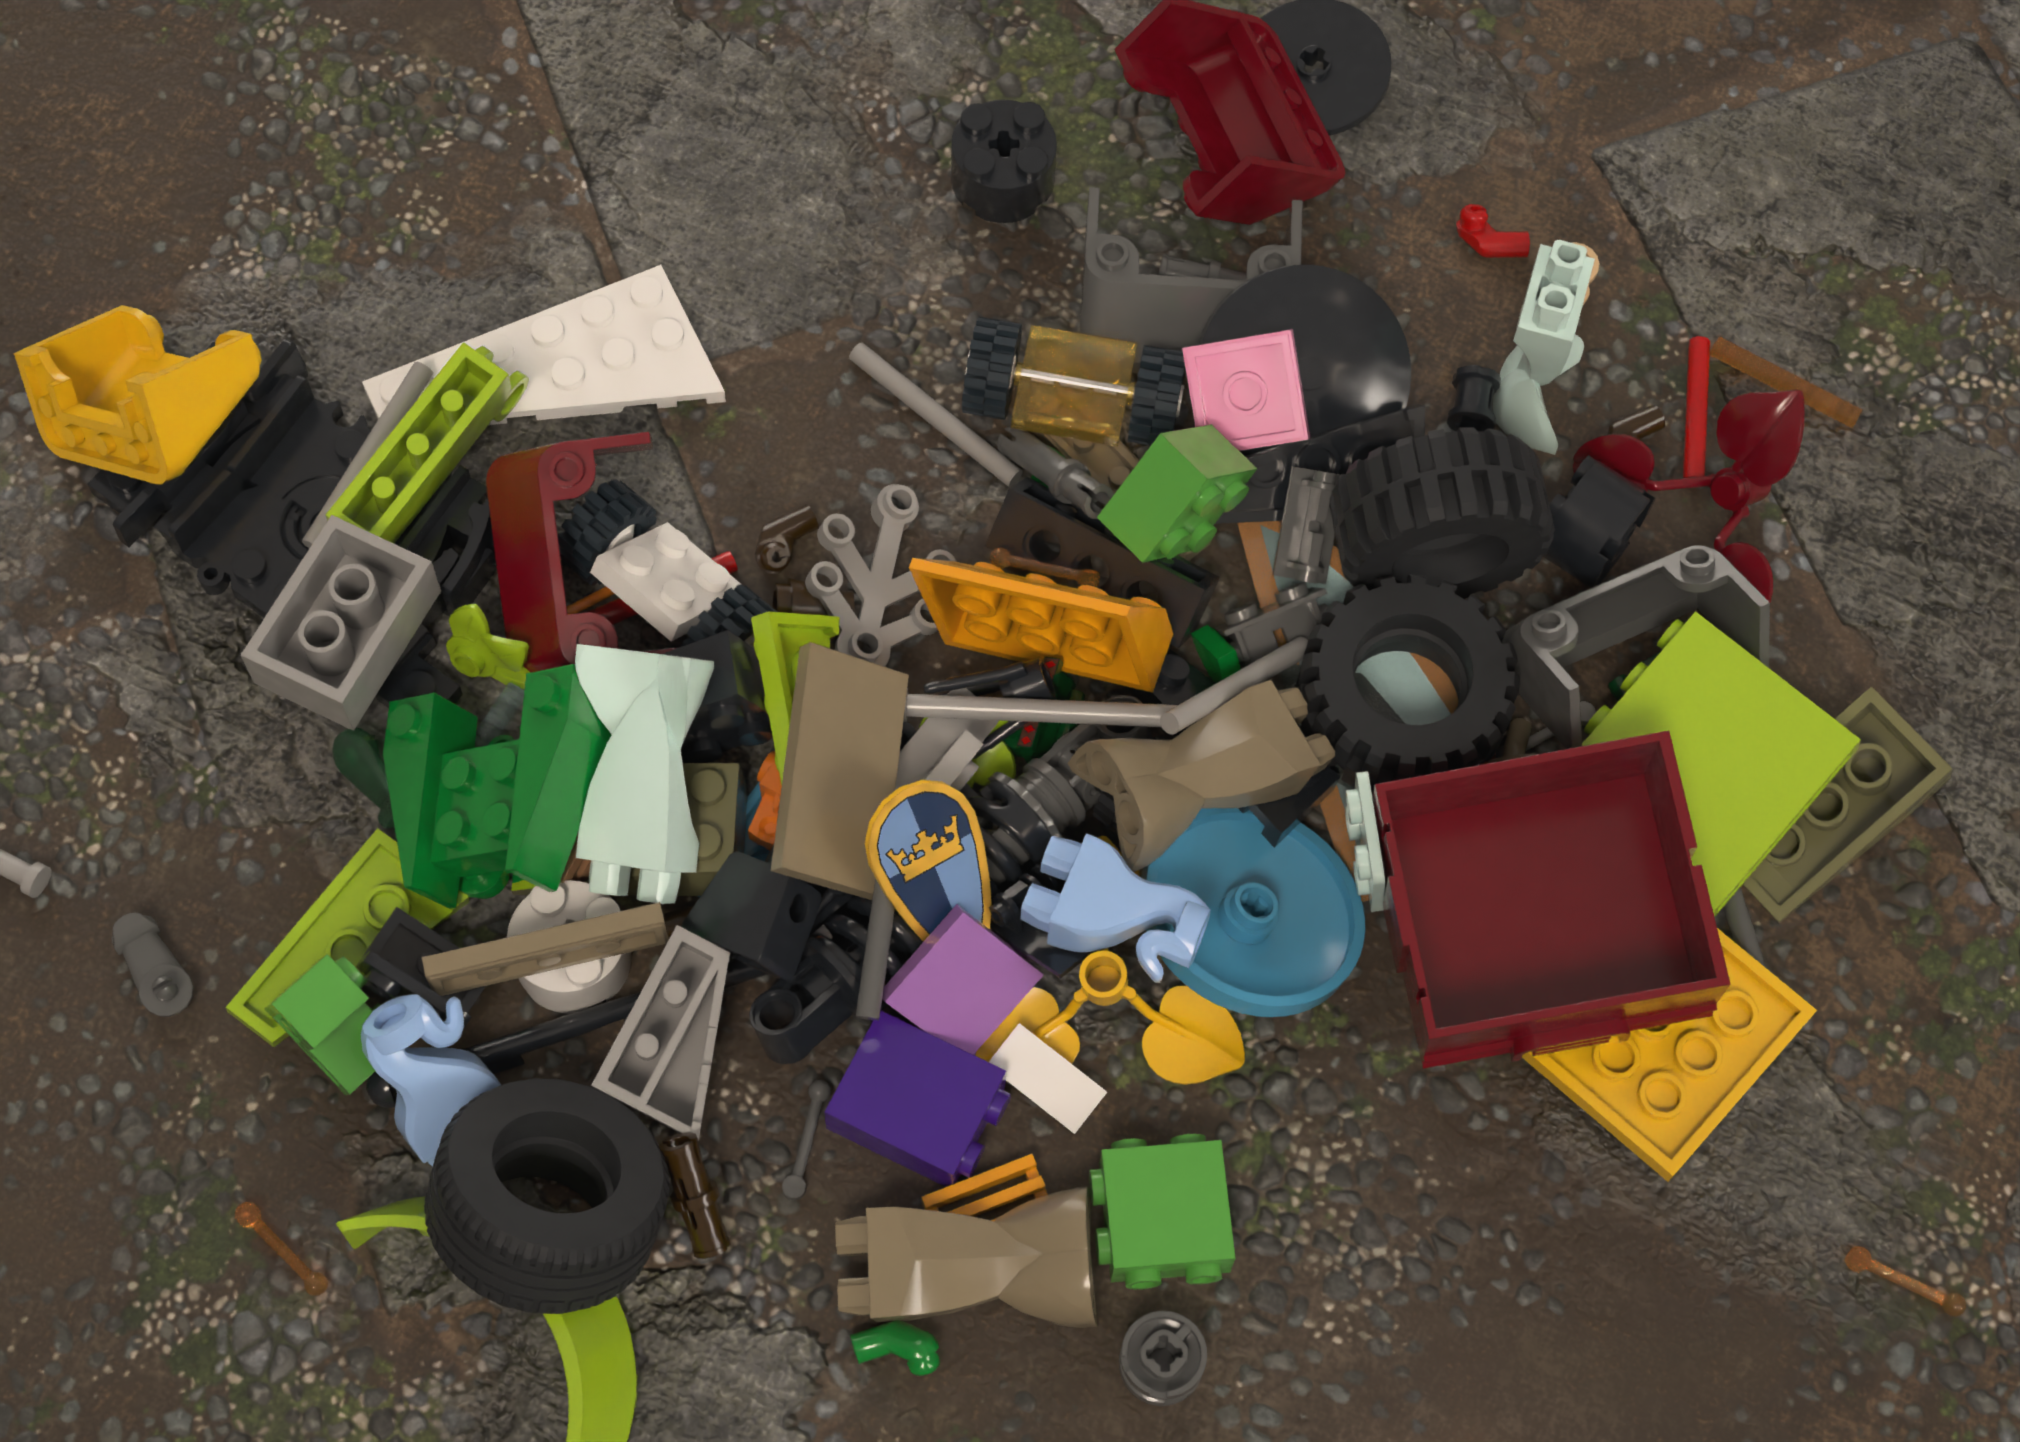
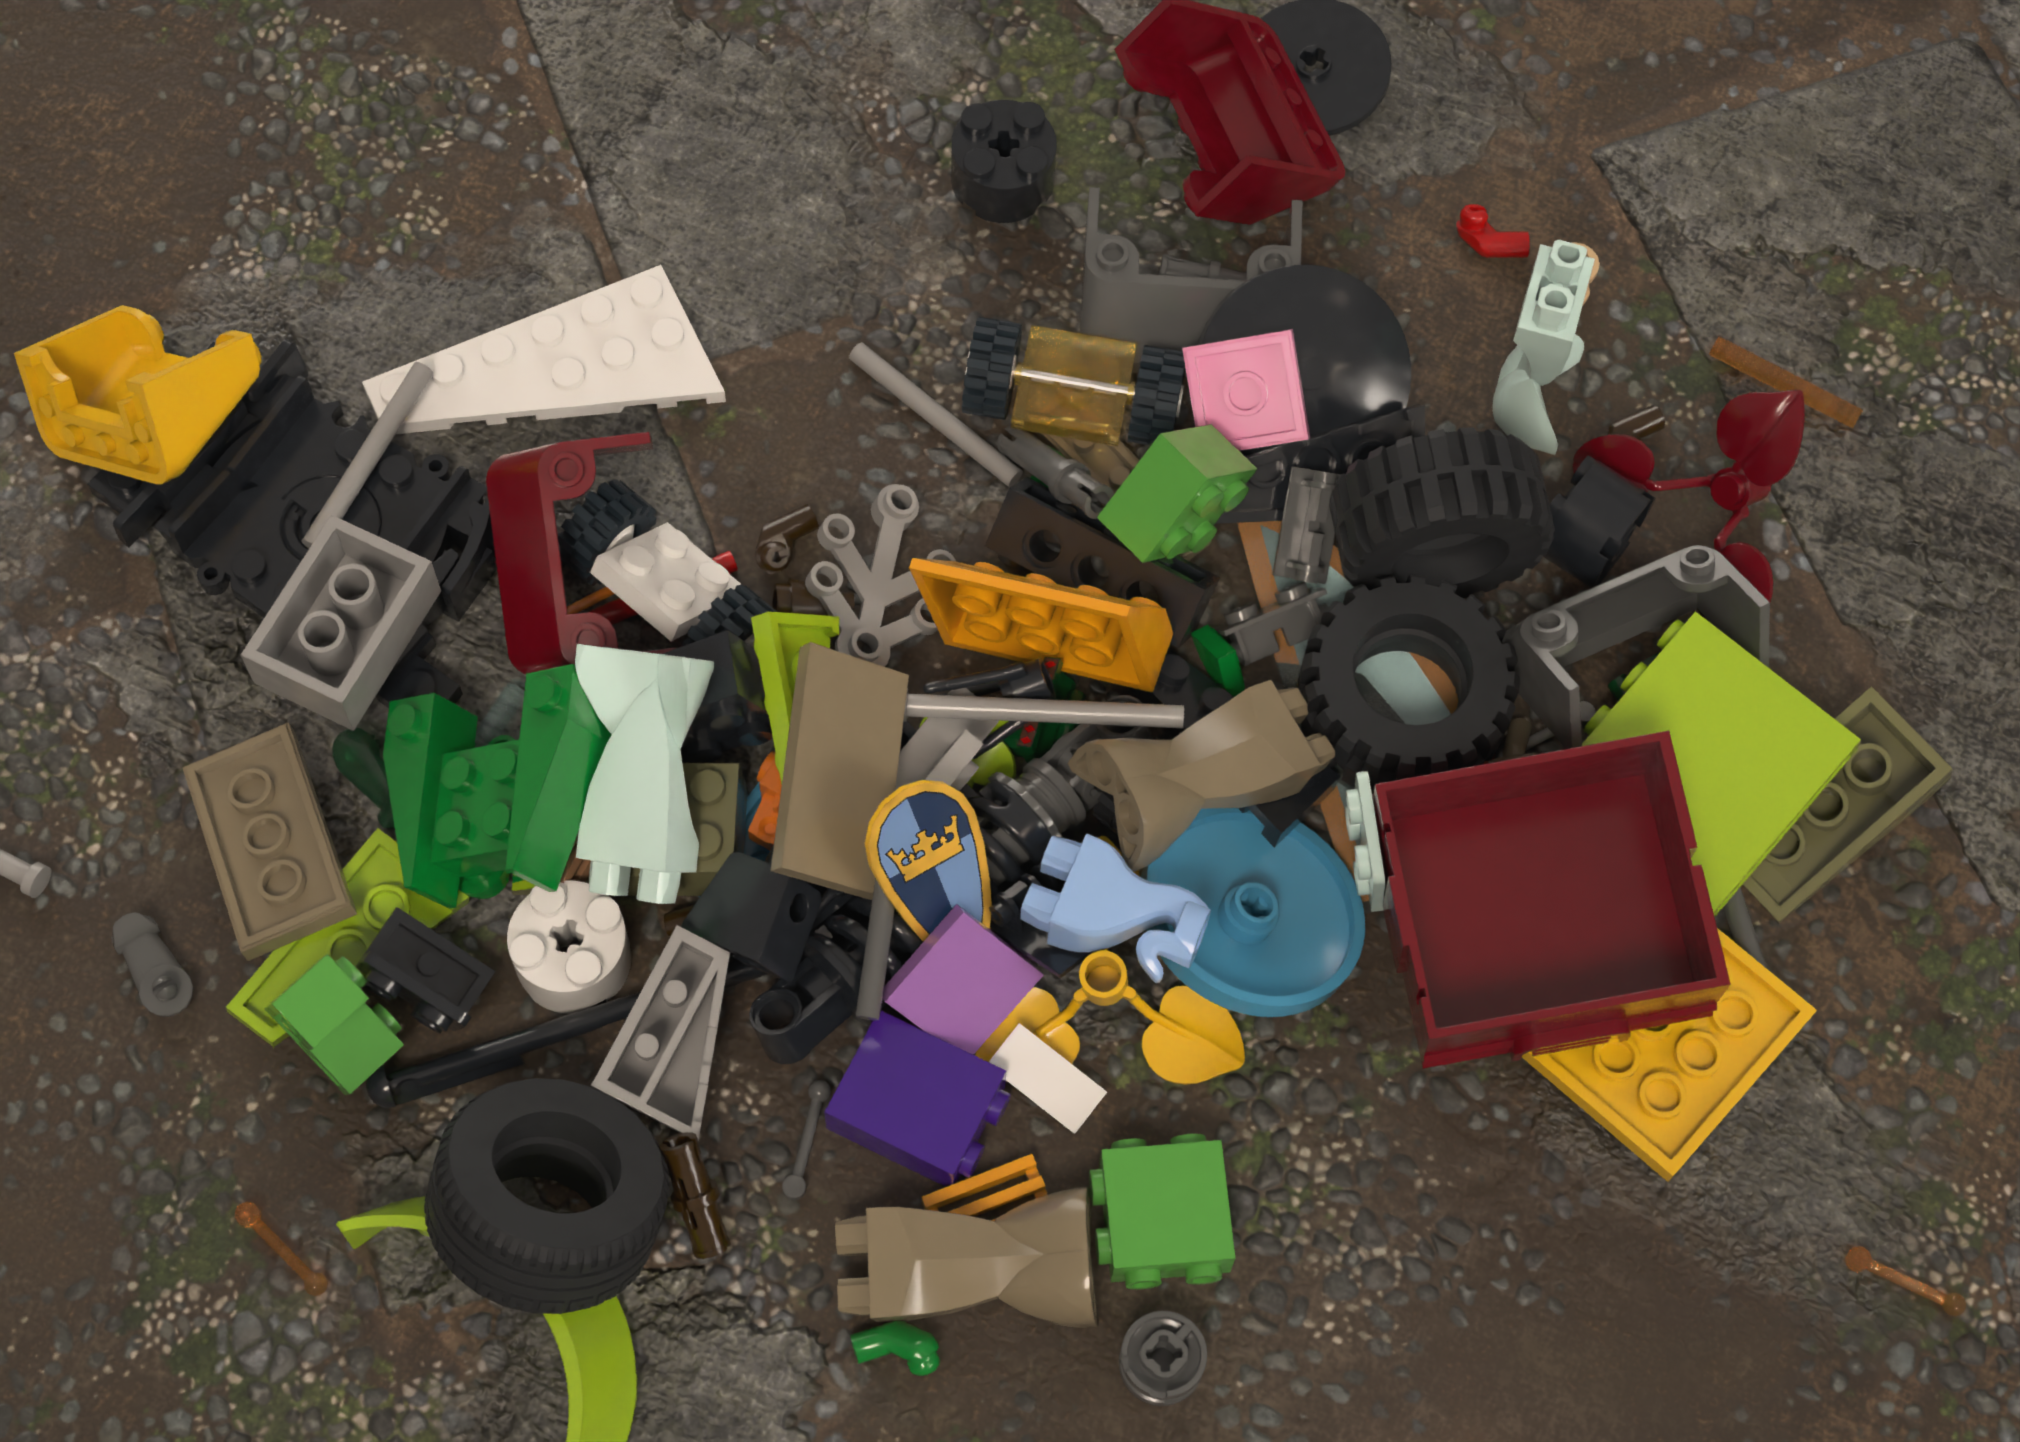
(268, 841): none -> dark tan tile
(427, 1080): light blue hips -> none
(429, 443): lime hinge -> none
(480, 653): lime plate -> none
(545, 950): dark tan tile -> none
(1002, 558): clear orange hinge -> none
(1231, 686): light grey bar -> none
(1474, 398): black bush -> none
(1696, 407): red bar -> none

